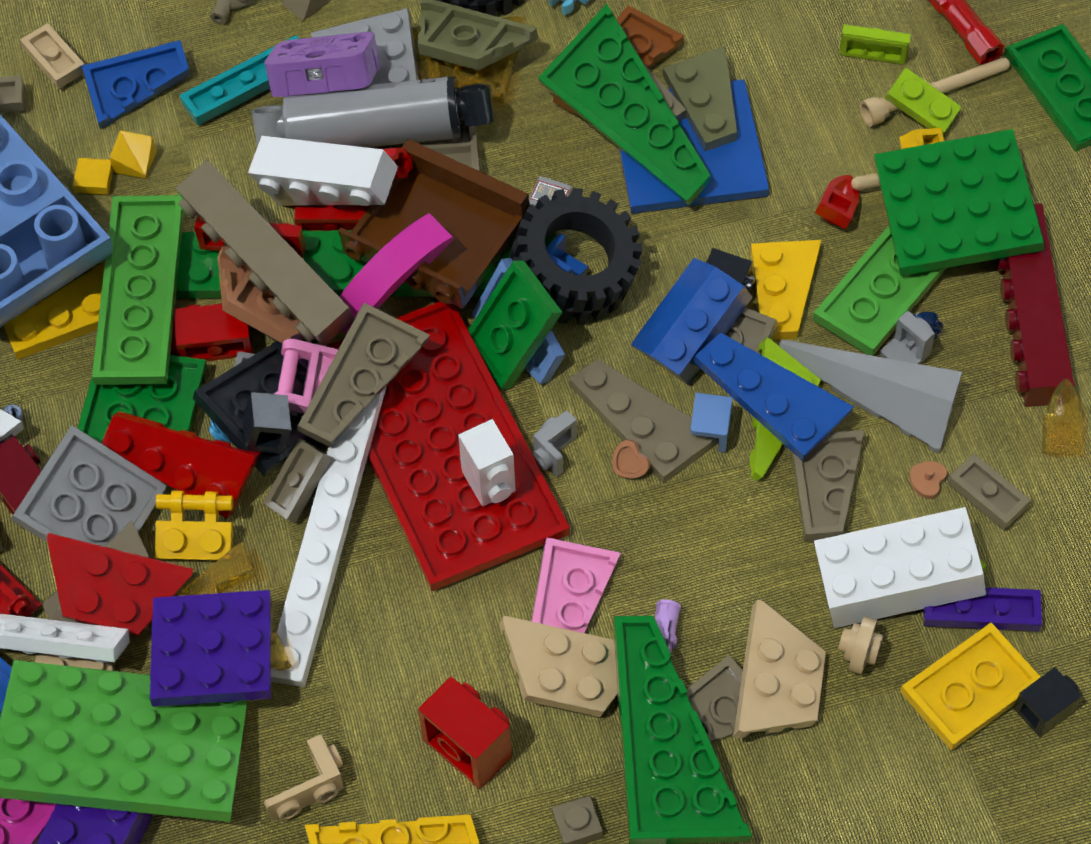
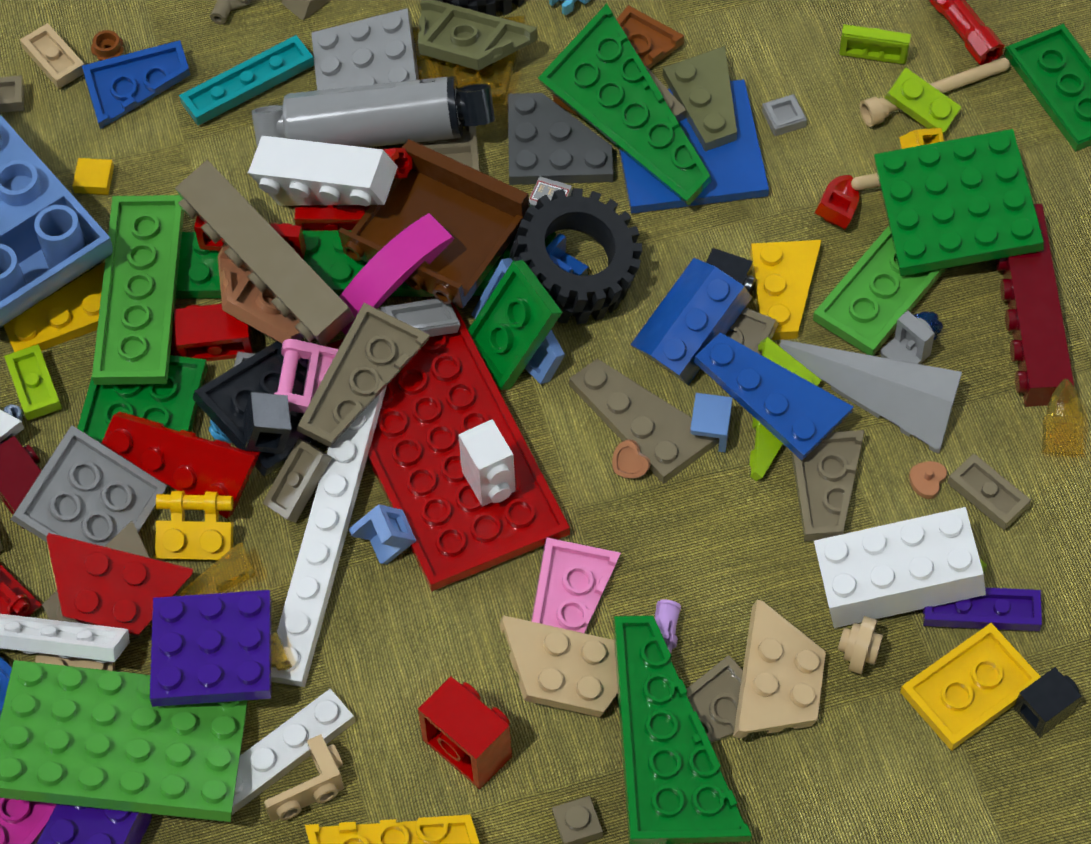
(32, 382): none -> lime plate
(107, 45): none -> dark orange plate
(133, 154): yellow slope -> none
(288, 746): none -> white plate
(322, 64): medium lavender axle -> none
(386, 530): none -> medium blue panel
(427, 315): none -> light grey tile
(553, 144): none -> dark grey plate
(553, 437): light grey bracket -> none
(784, 115): none -> light grey tile

